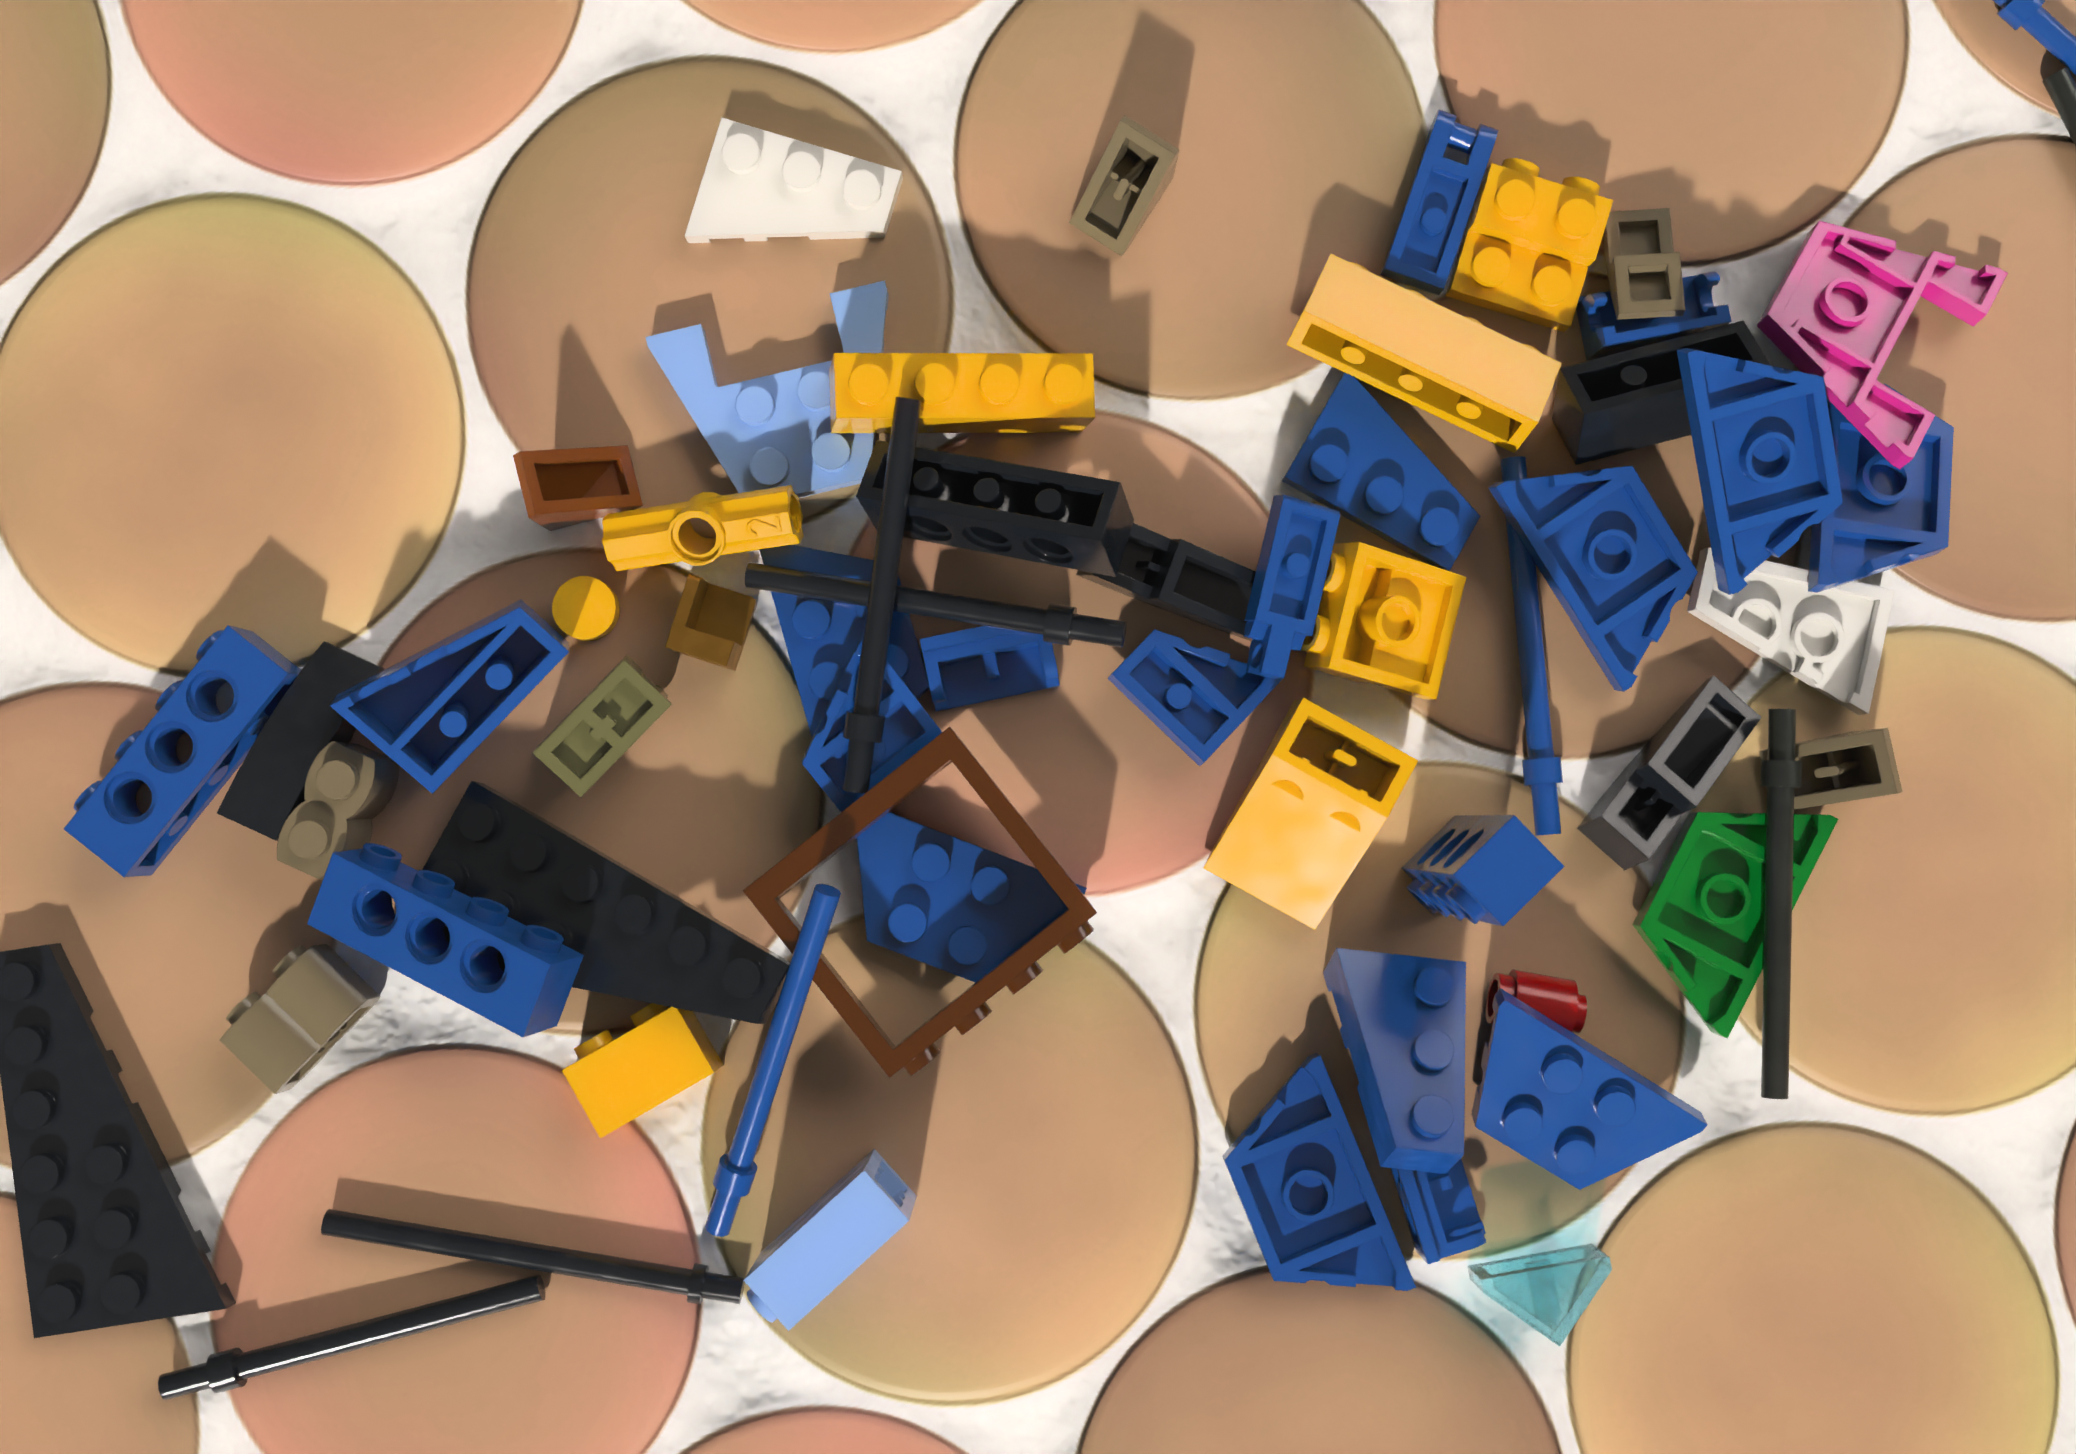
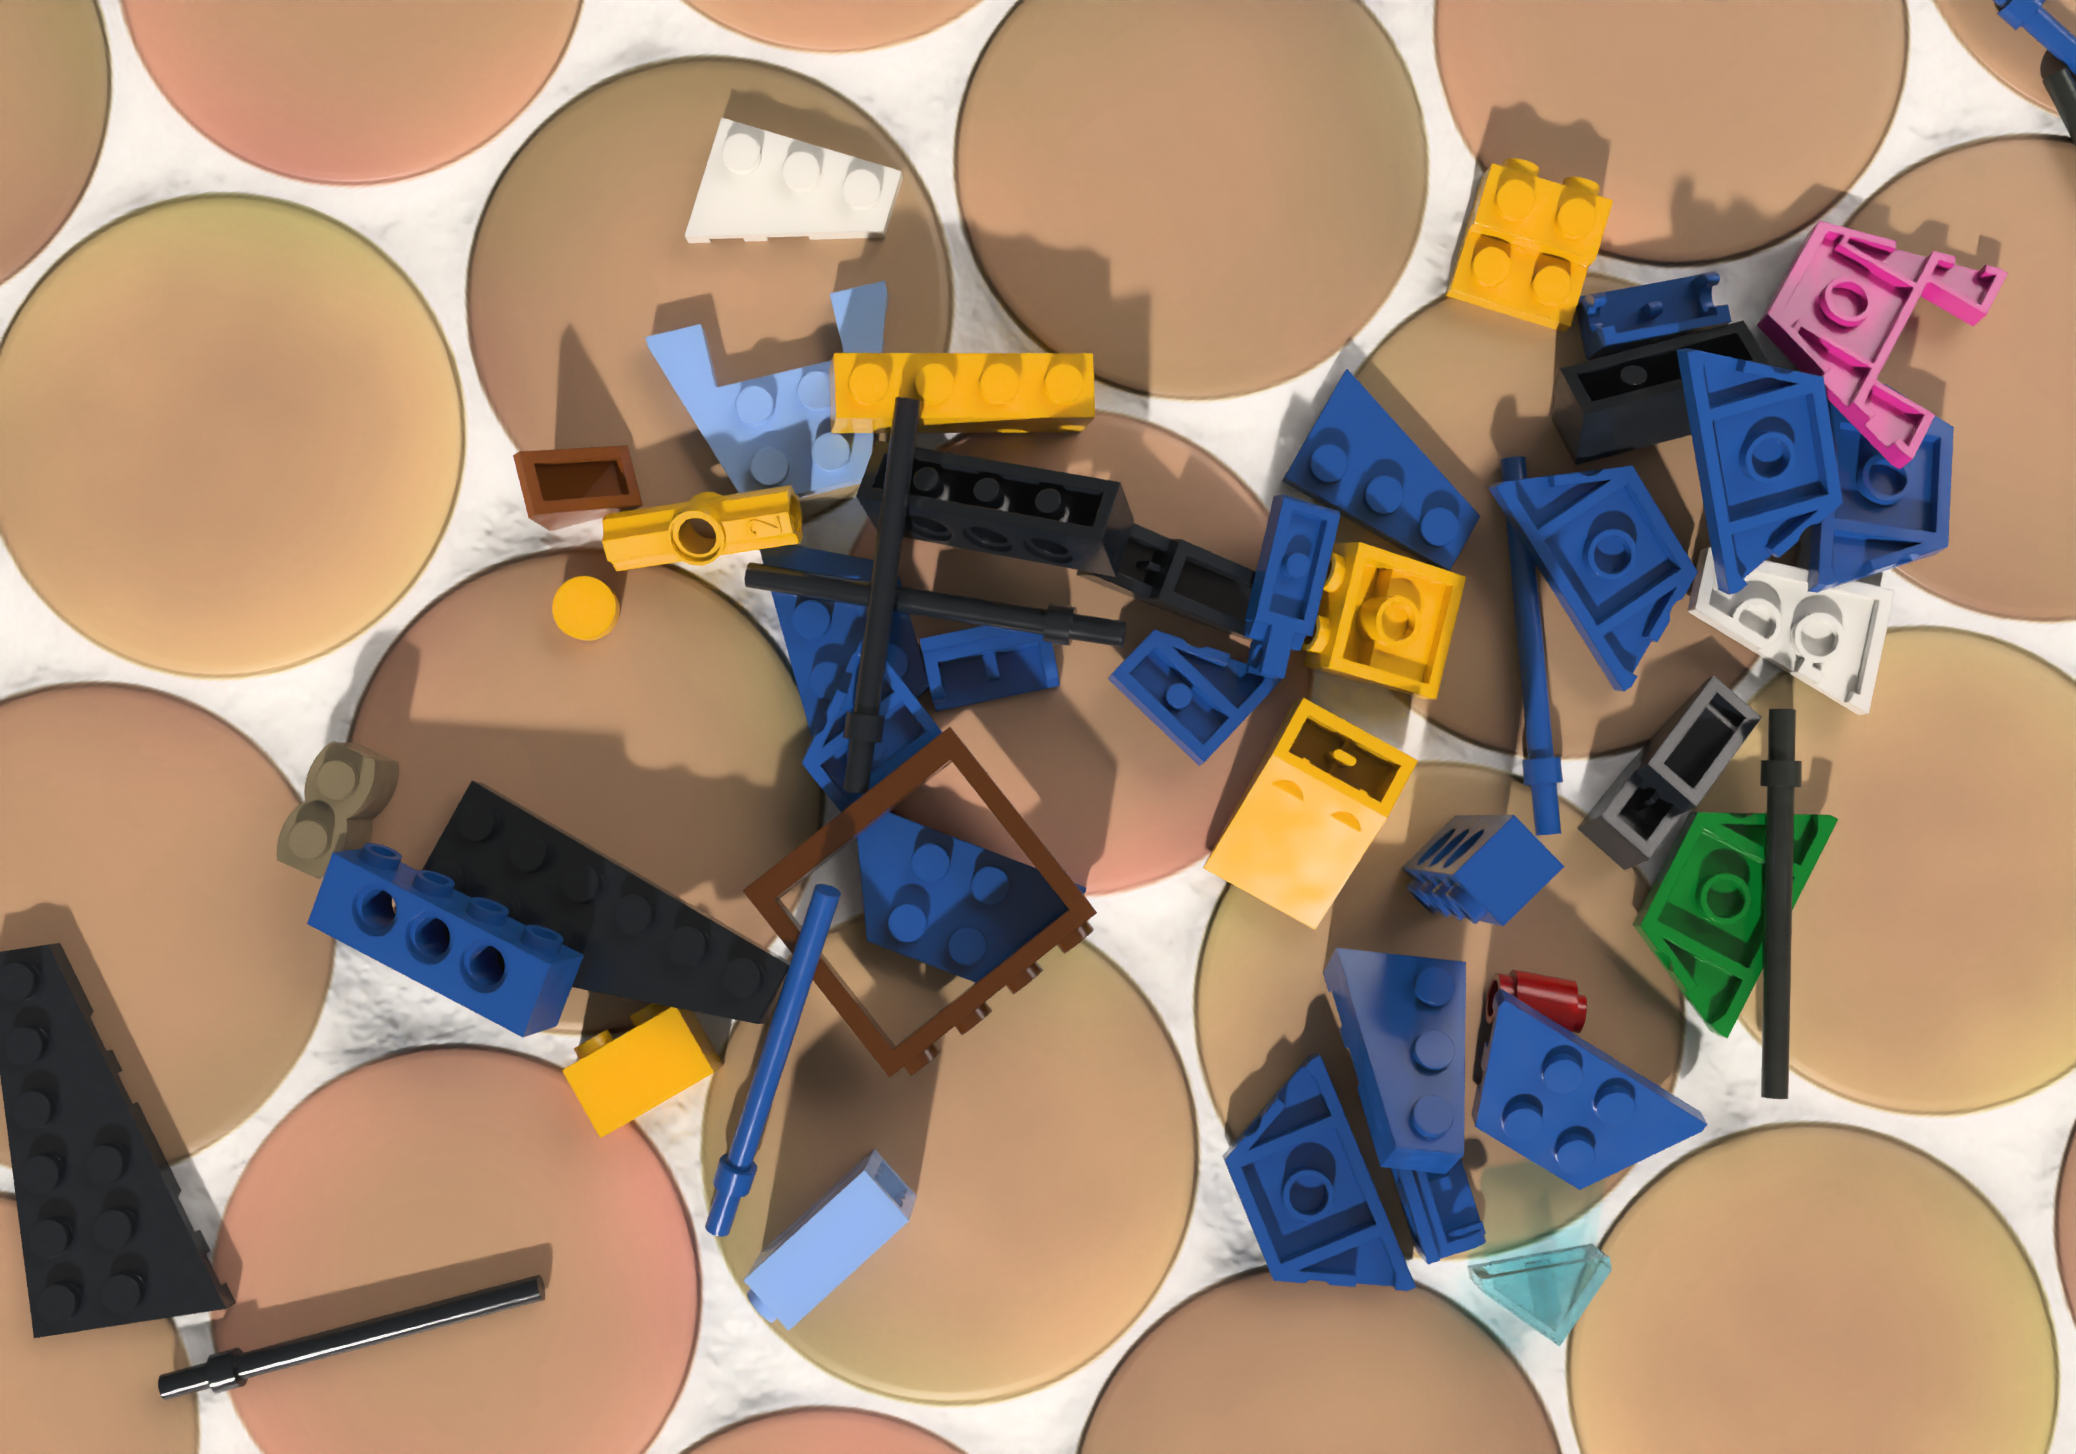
(107, 810): blue brick -> none
(298, 1016): dark tan brick -> none
(301, 725): black slope -> none
(454, 693): blue wedge -> none
(603, 726): olive hinge -> none
(694, 1282): black bar -> none
(711, 623): pearl gold panel -> none
(1125, 186): dark tan slope -> none
(1425, 353): yellow brick -> none
(1438, 204): blue plate -> none
(1643, 265): dark tan slope -> none
(1845, 768): dark tan slope -> none

